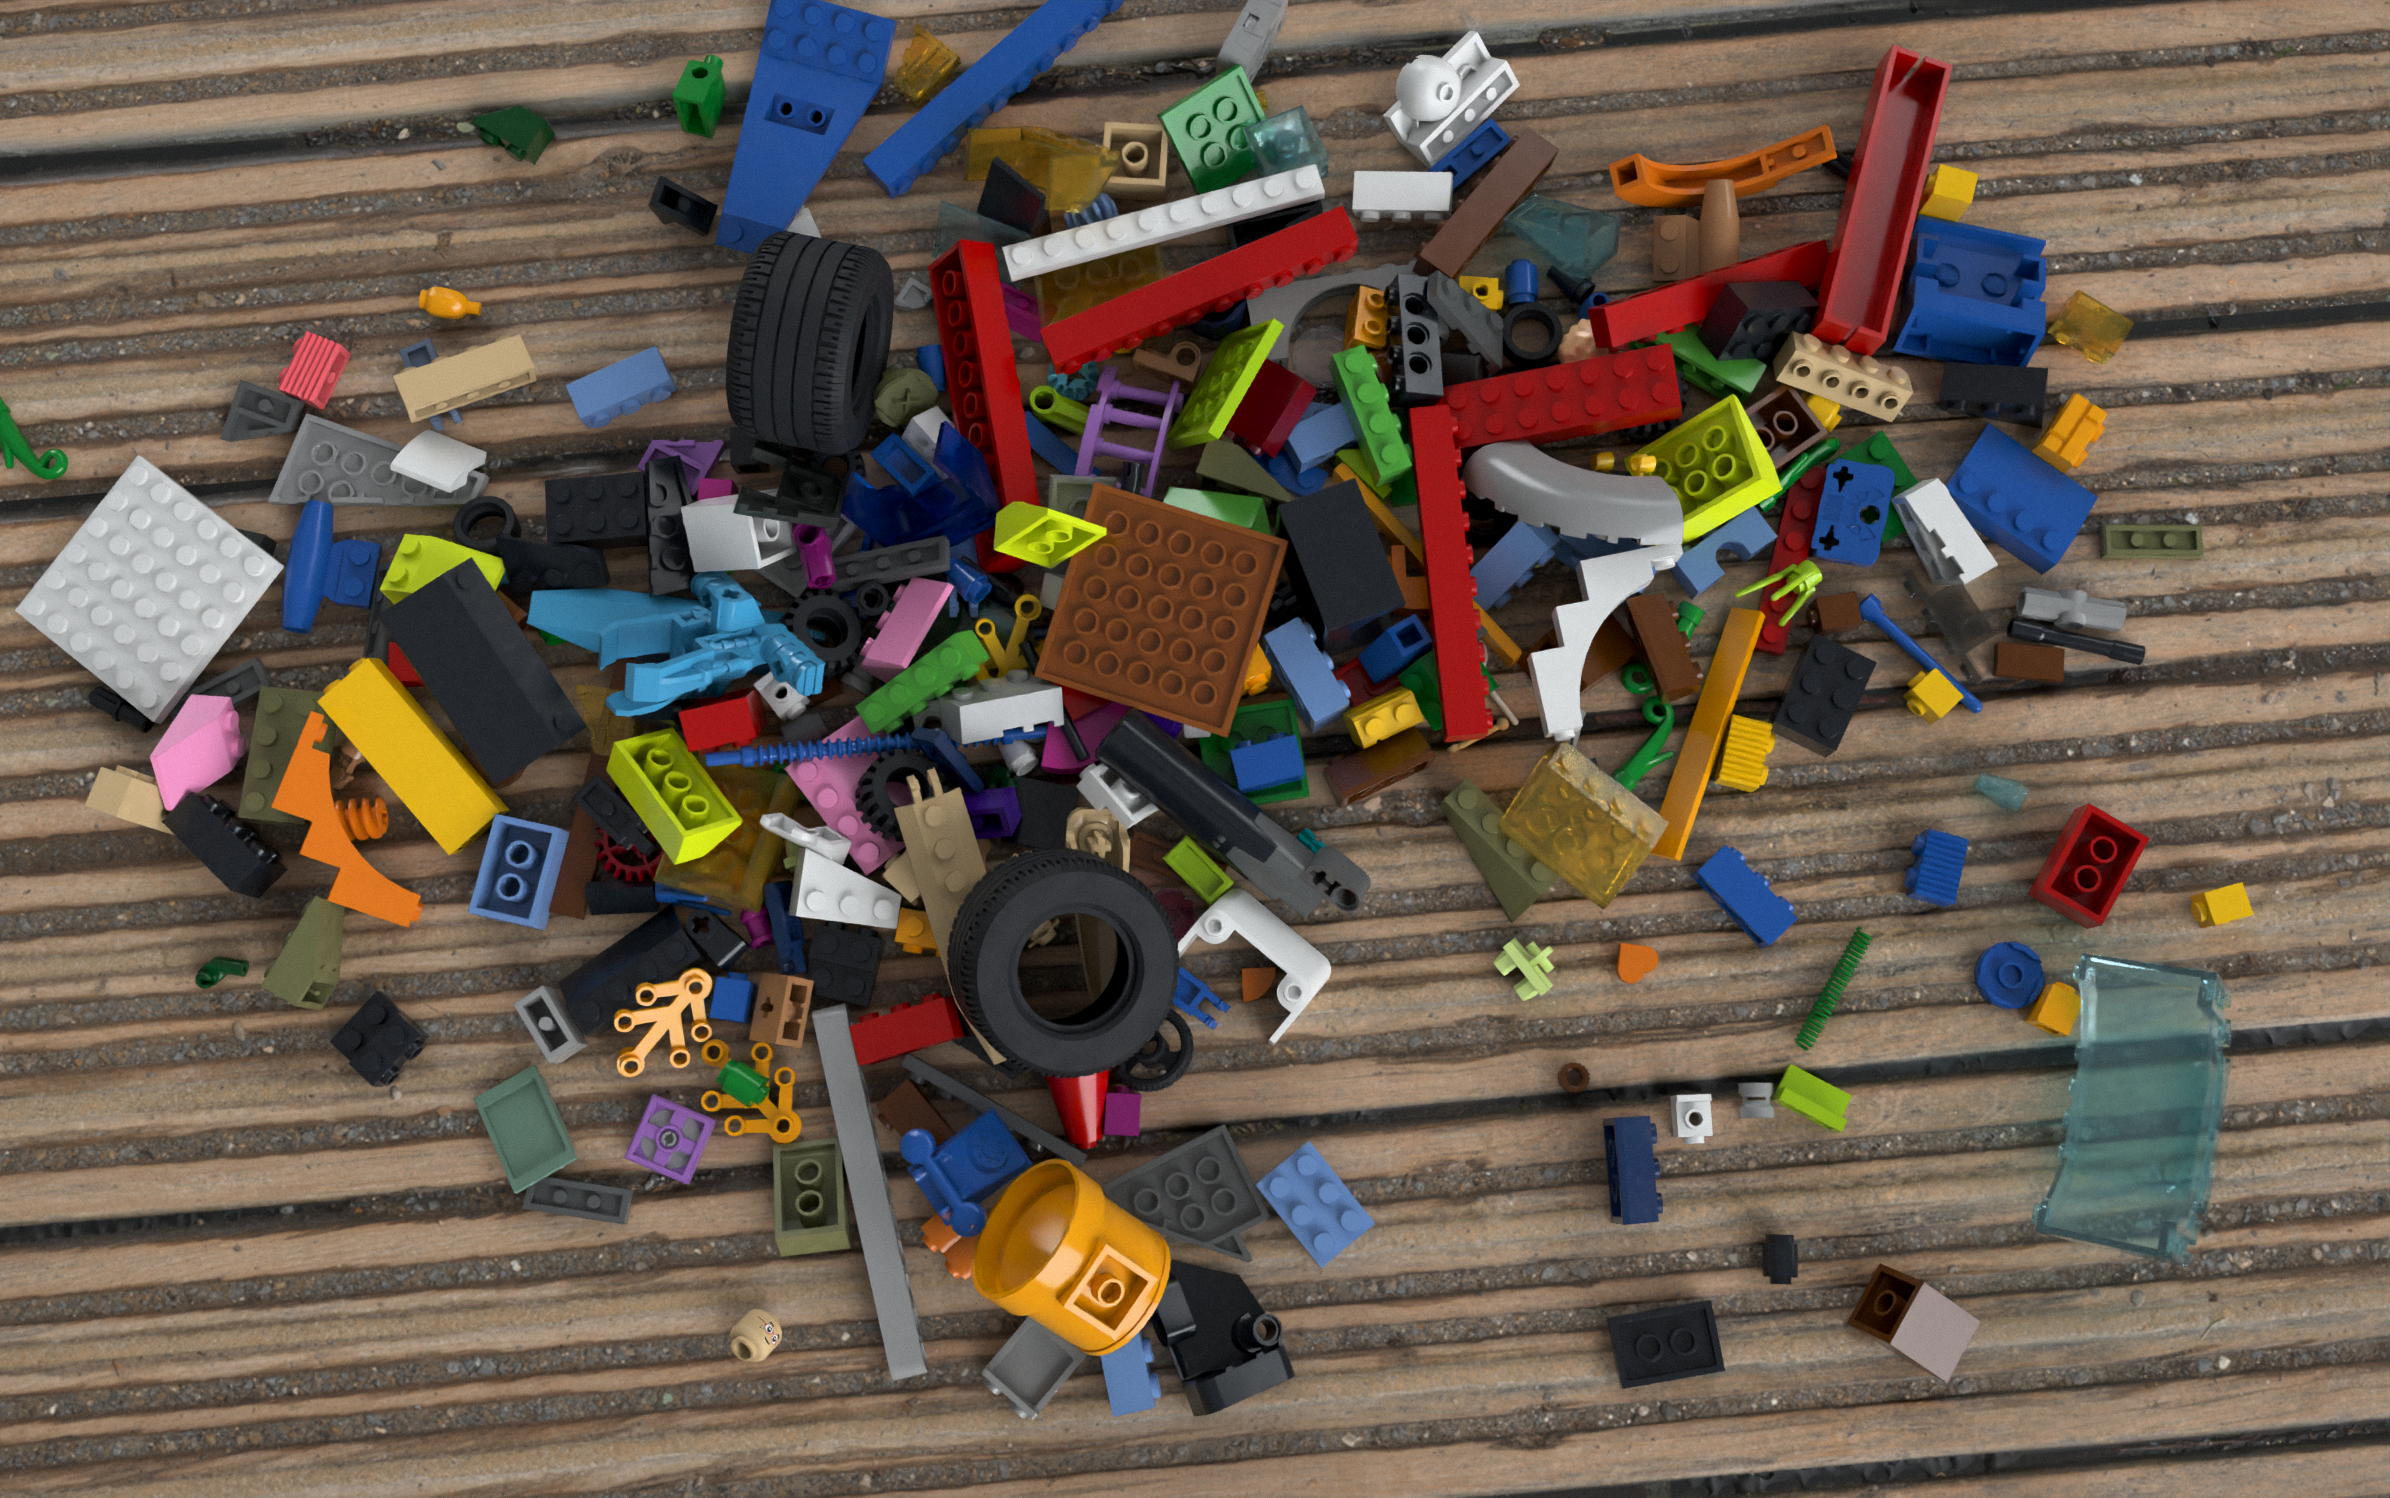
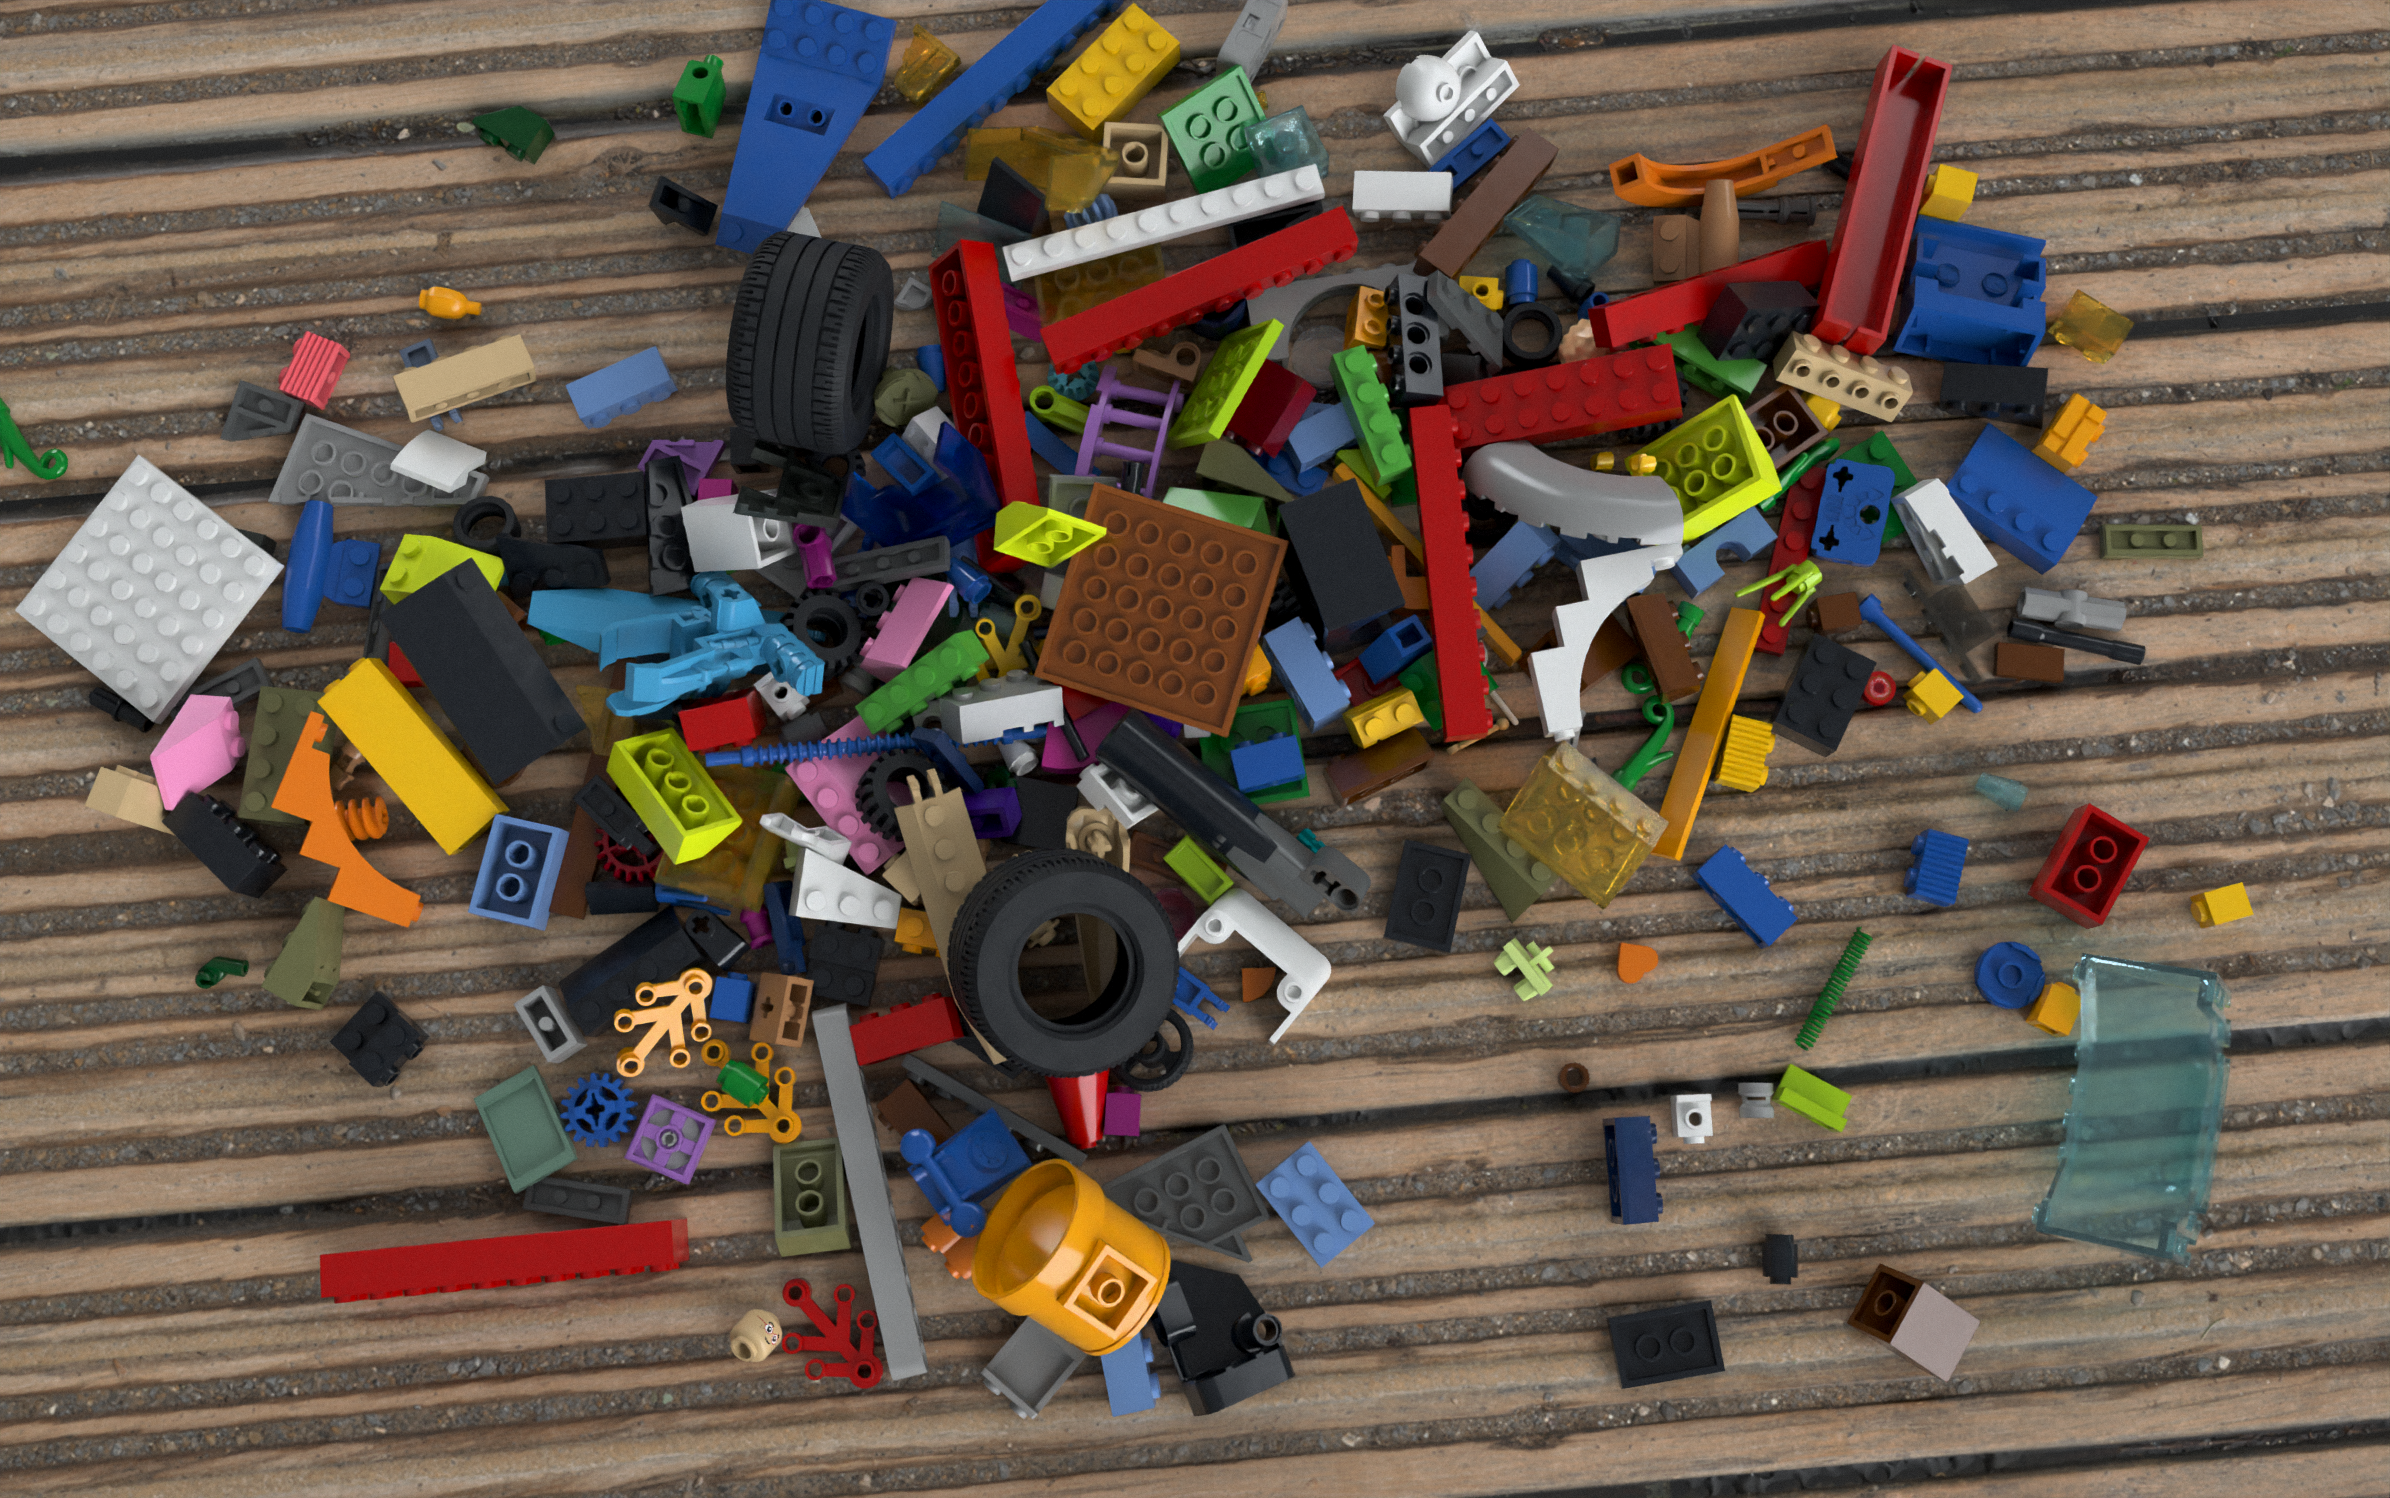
(494, 1260): none -> red brick
(599, 1123): none -> blue gear
(836, 1336): none -> red plant
(1113, 73): none -> yellow brick
(1427, 896): none -> black plate
(1781, 210): none -> dark grey pin
(1879, 689): none -> red tile

